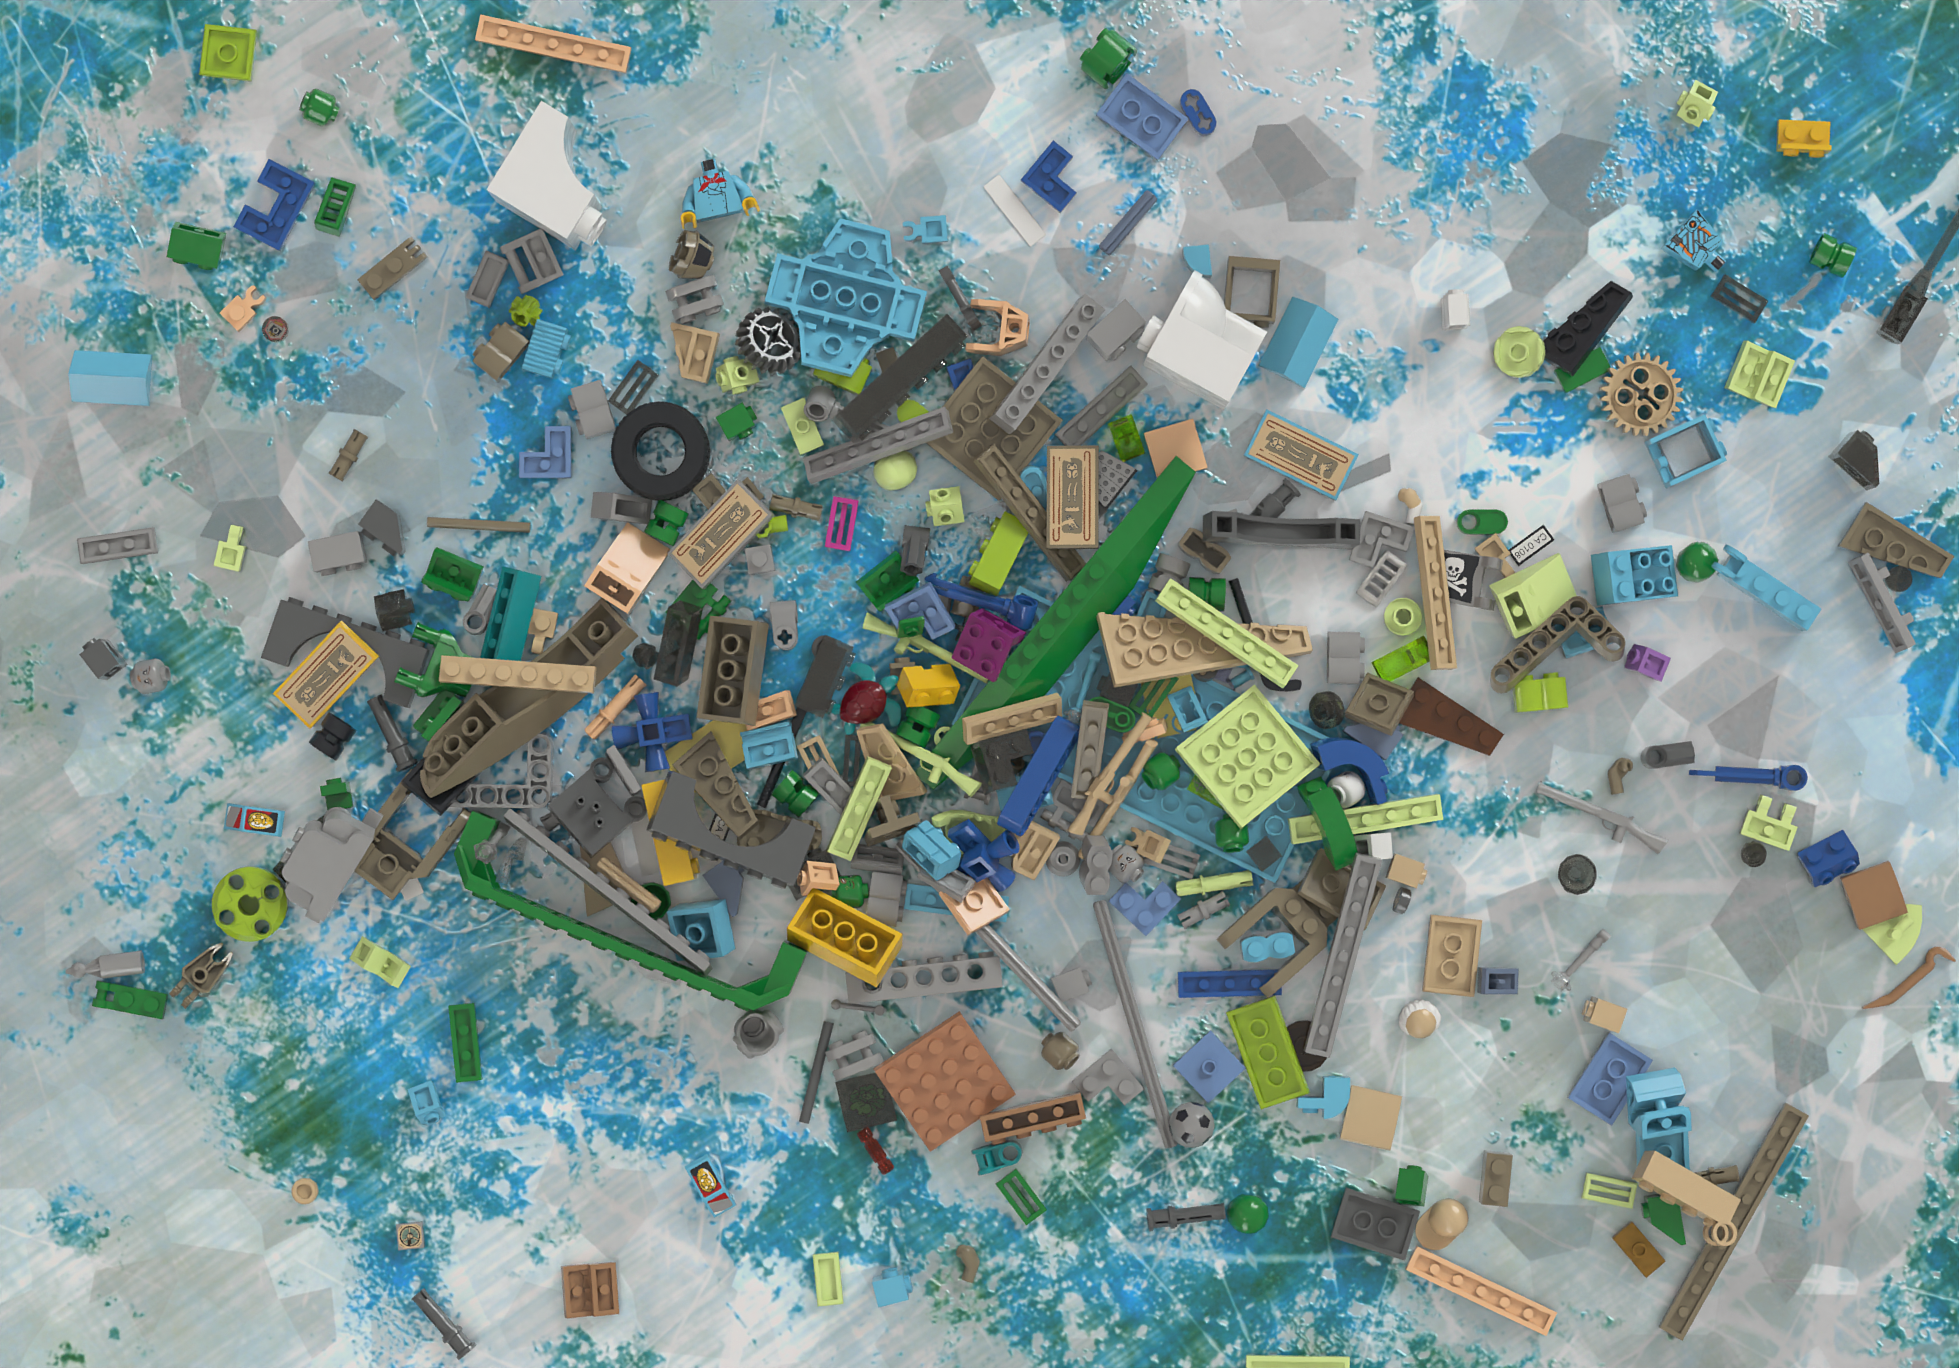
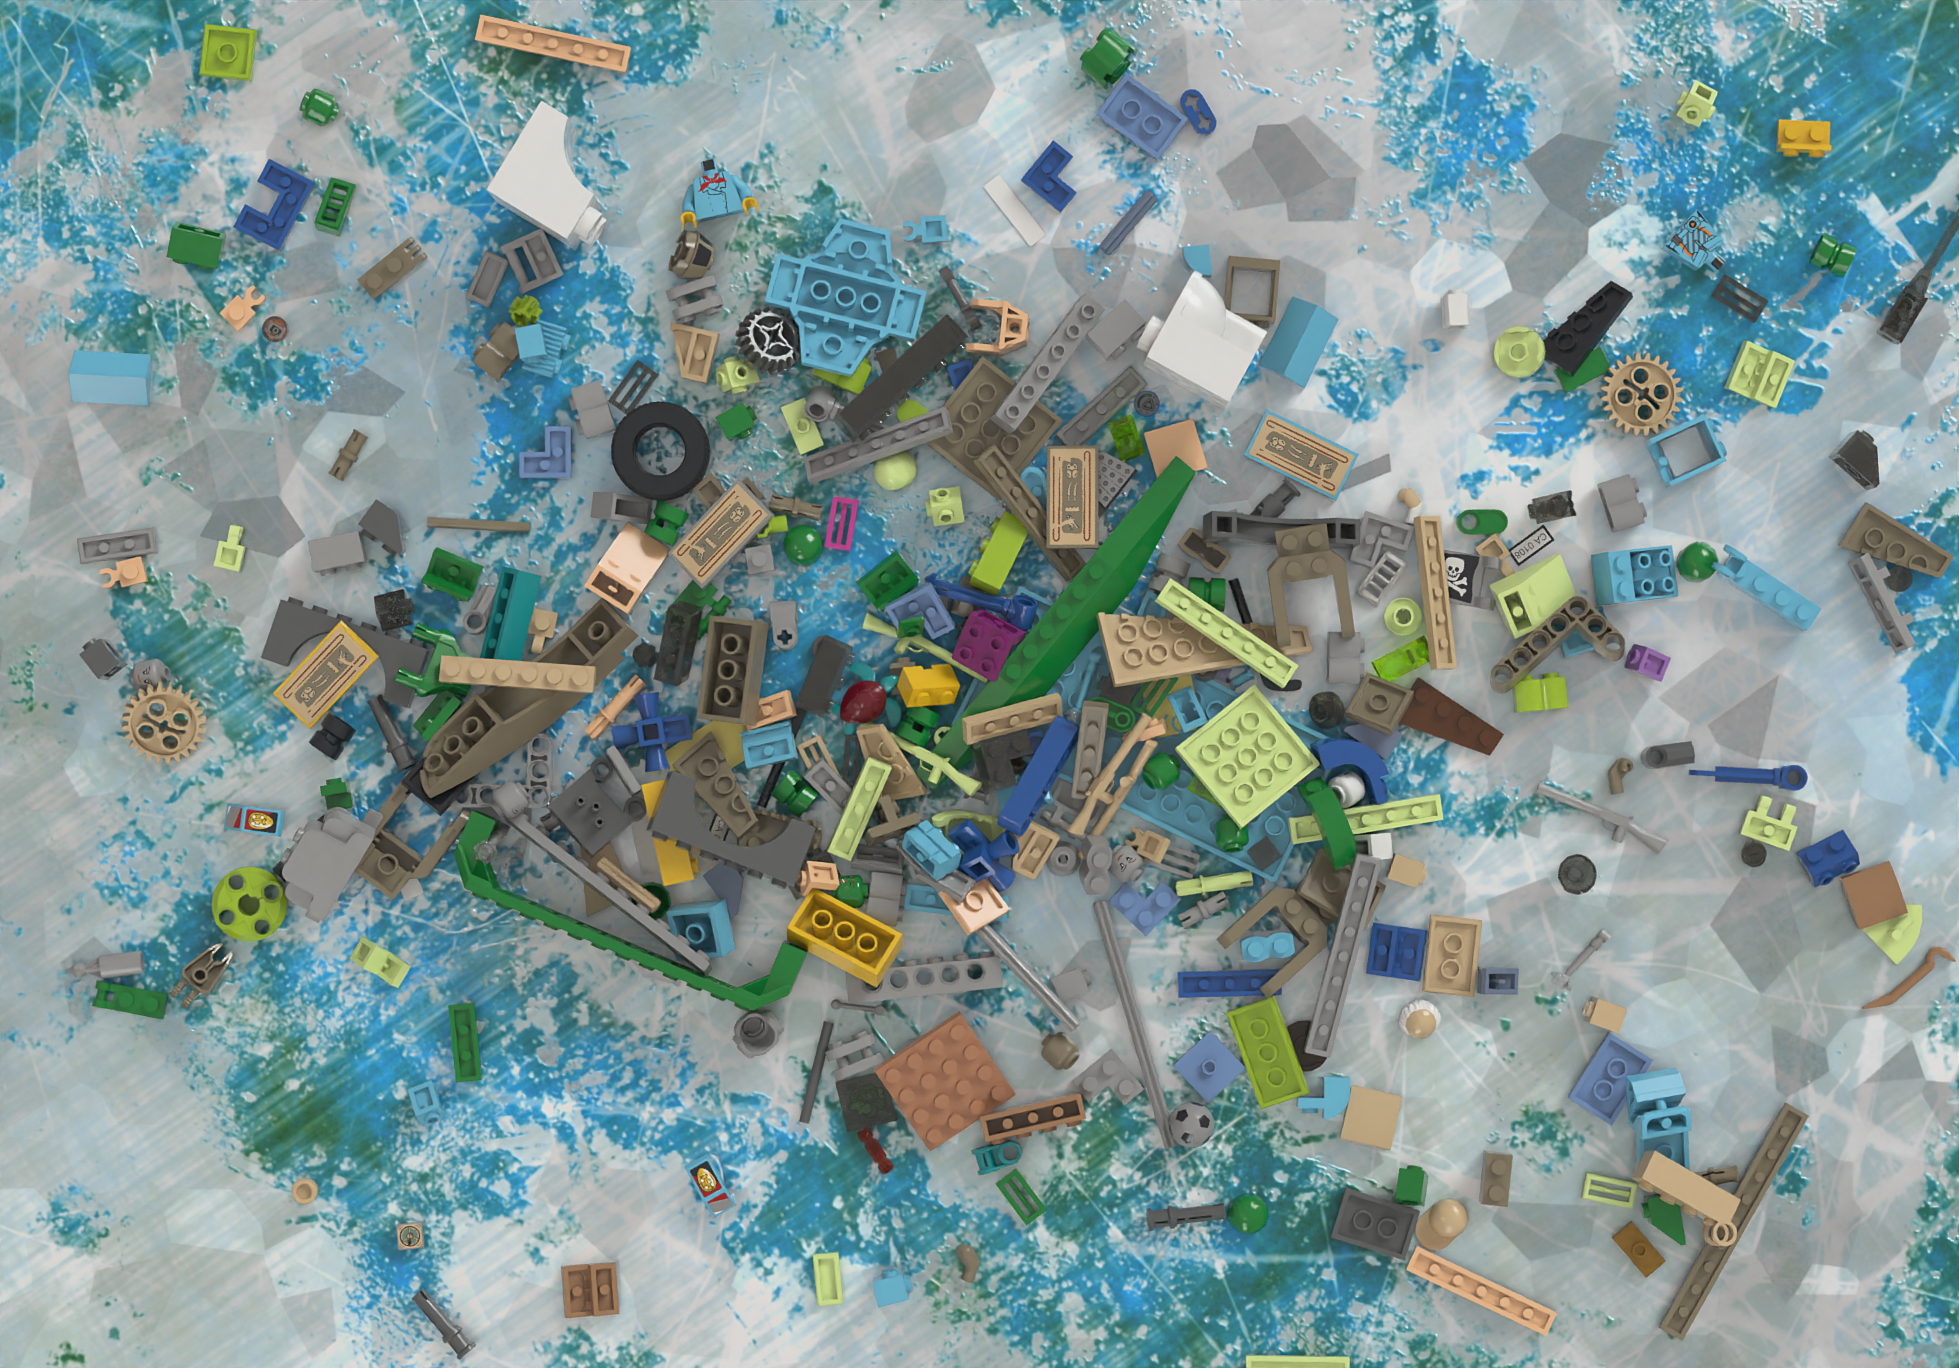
(128, 572): none -> light nougat plate
(173, 703): none -> tan gear
(509, 799): none -> light grey head
(531, 343): none -> medium azure brick
(803, 545): none -> green hair
(914, 545): dark grey piece -> none
(1125, 607): blue plate -> none
(1146, 403): none -> tile
(1305, 556): none -> dark tan plate
(1396, 951): none -> blue slope
(1401, 900): dark grey tile -> none
(1552, 507): none -> clear smoke hips

